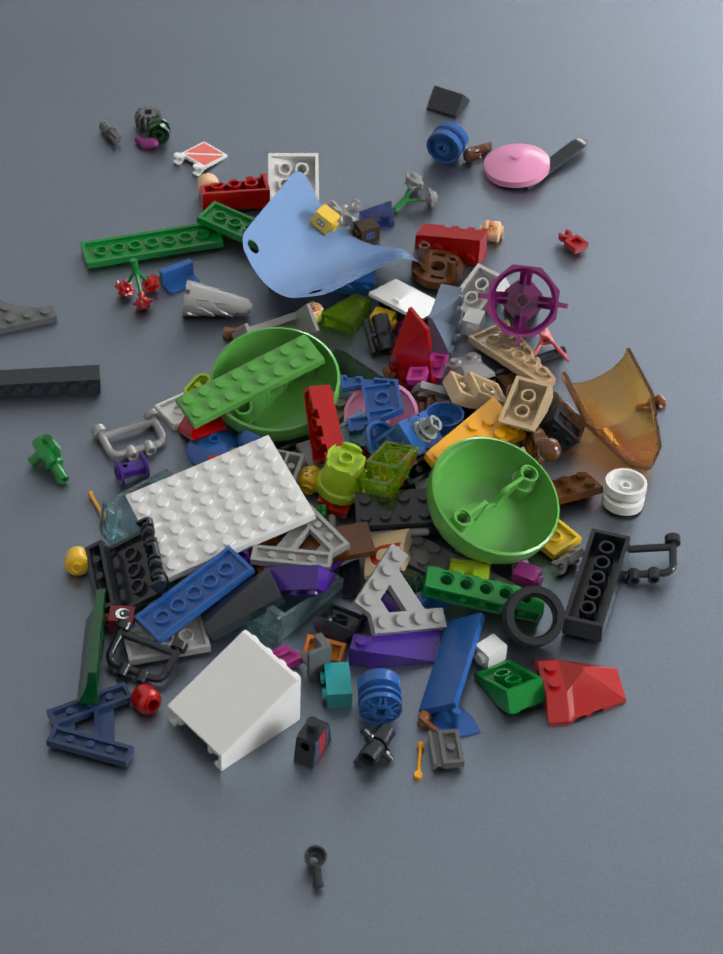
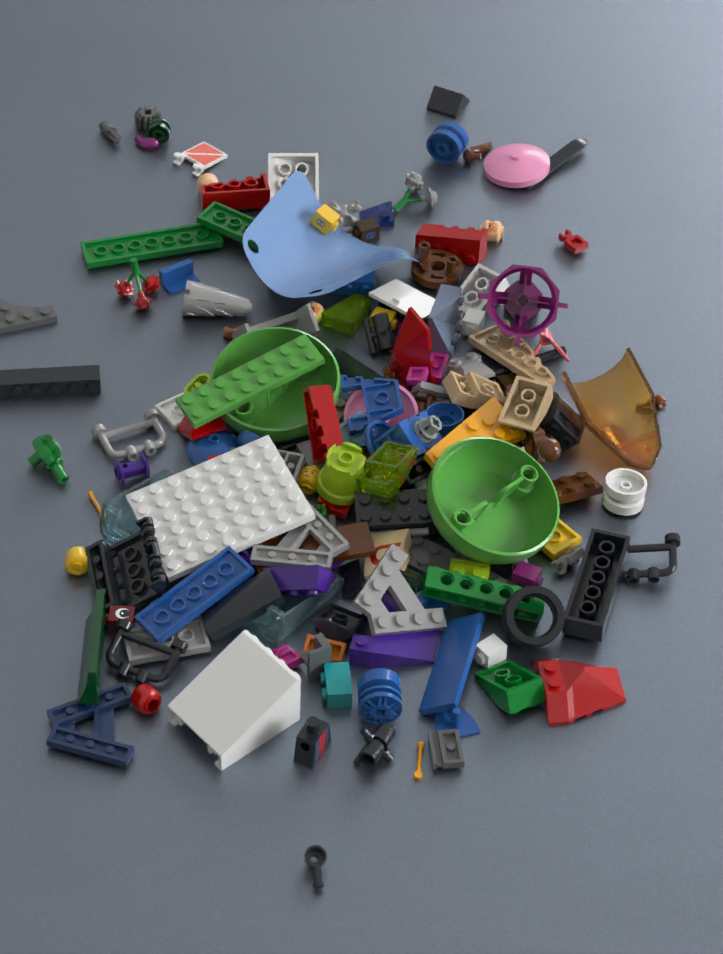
(424, 720): dark orange hand -> none

